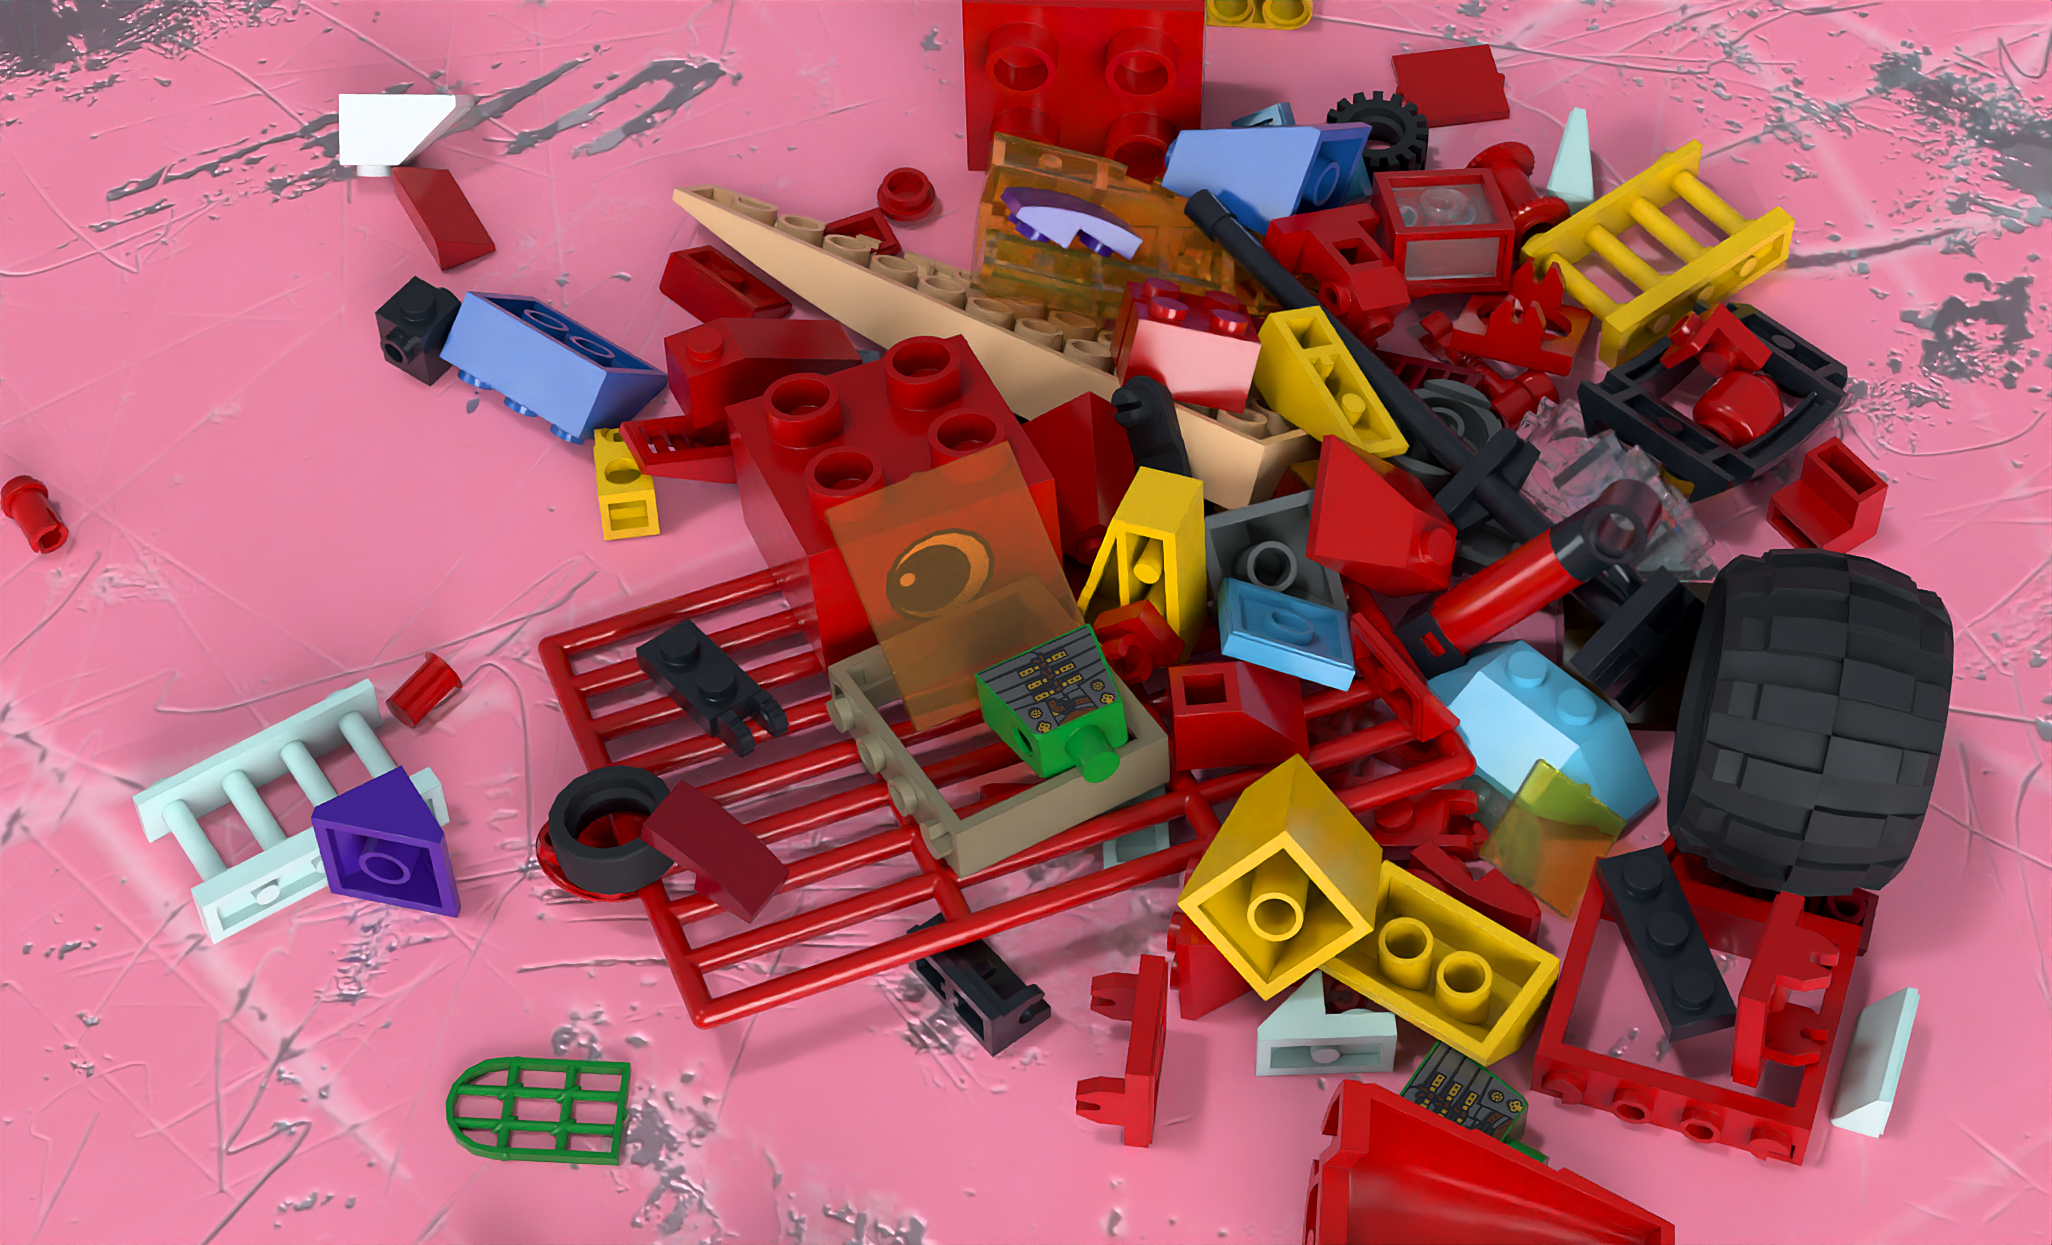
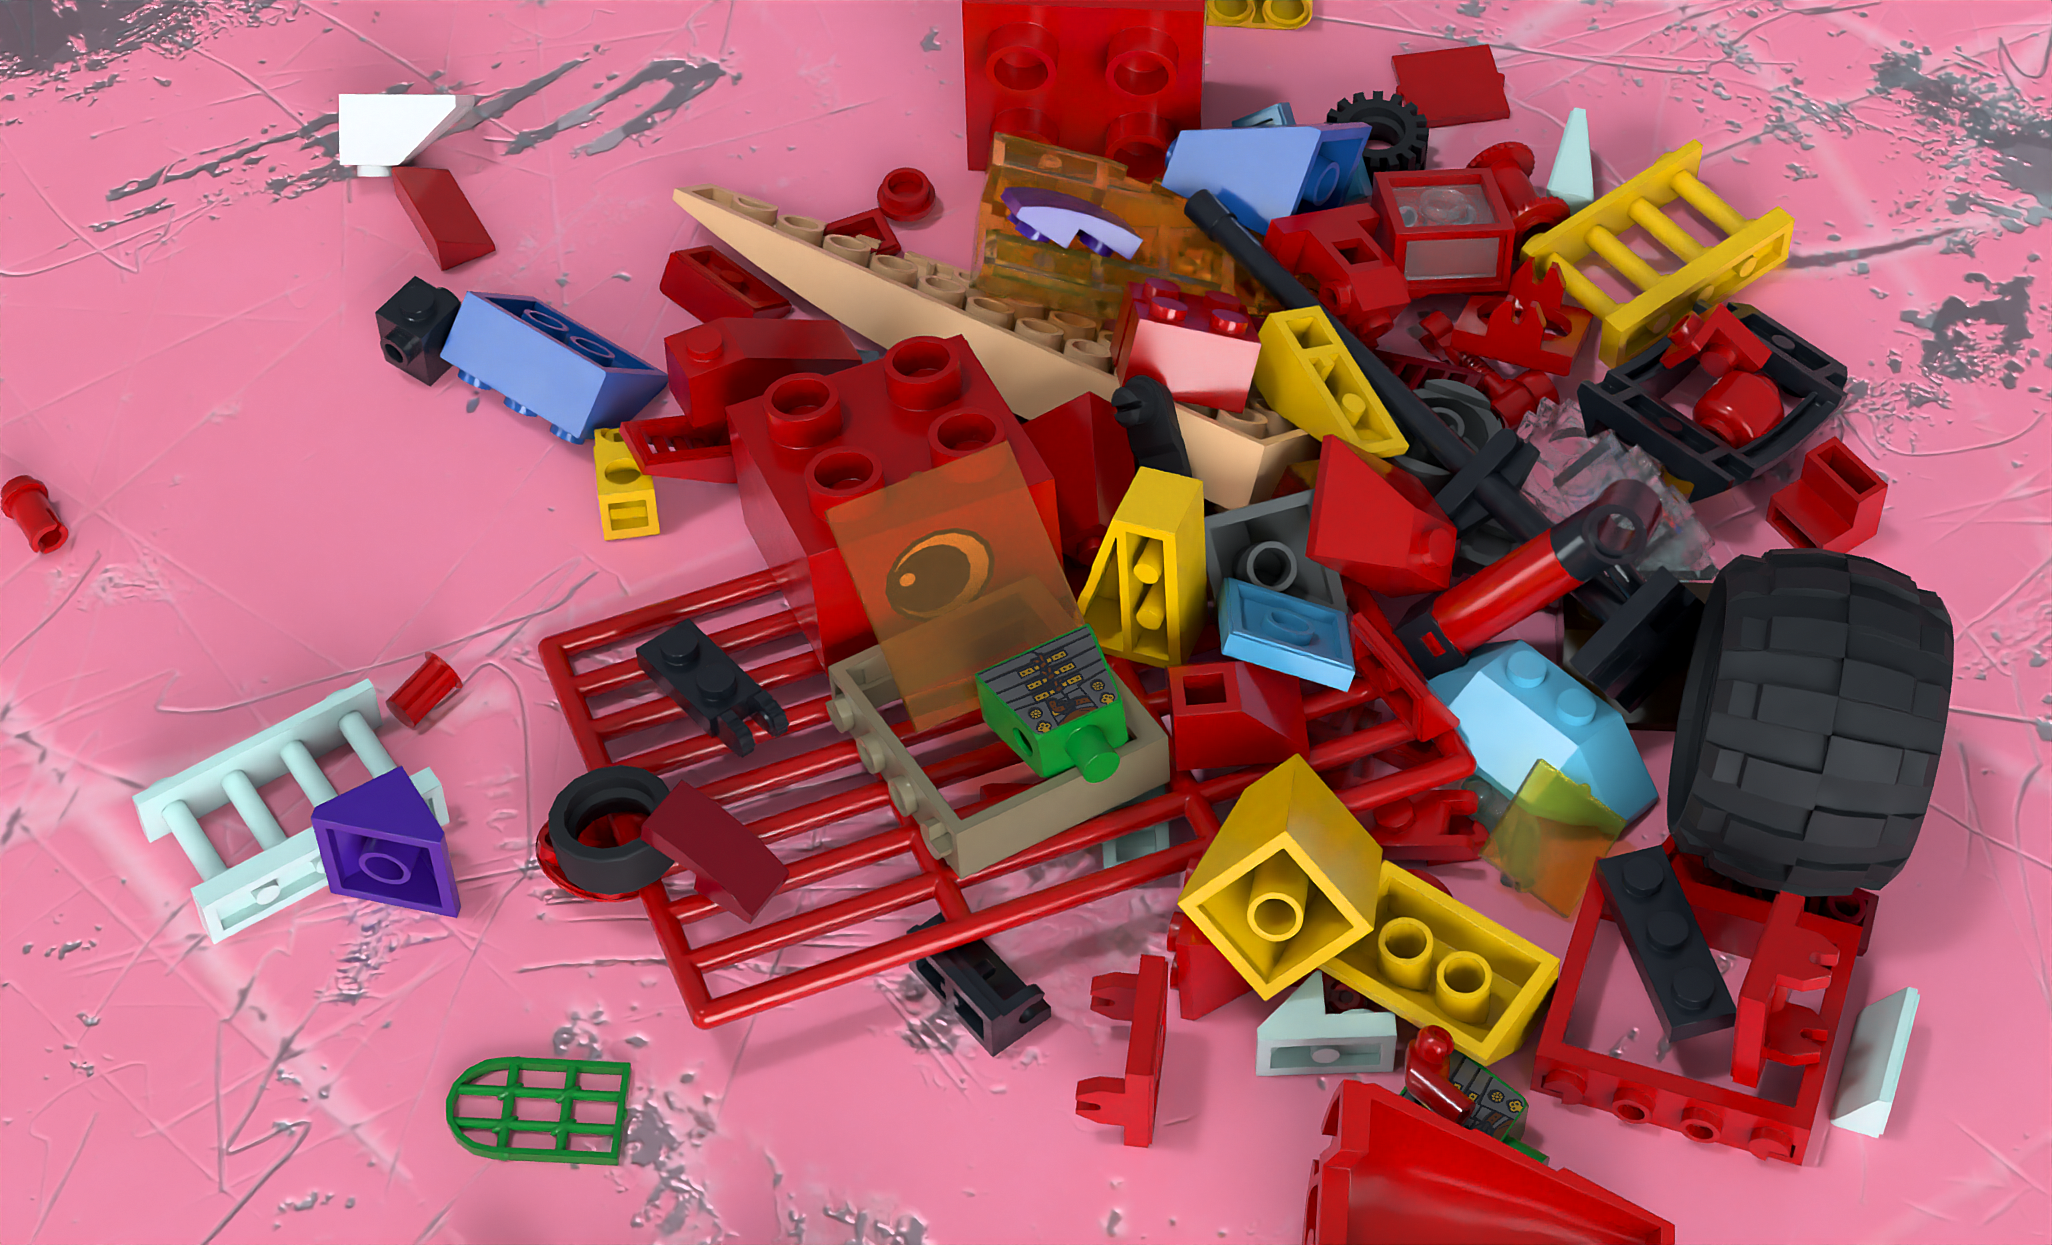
(1137, 640): red tile -> none
(1428, 1075): none -> red arm
(1490, 895): red slope -> none

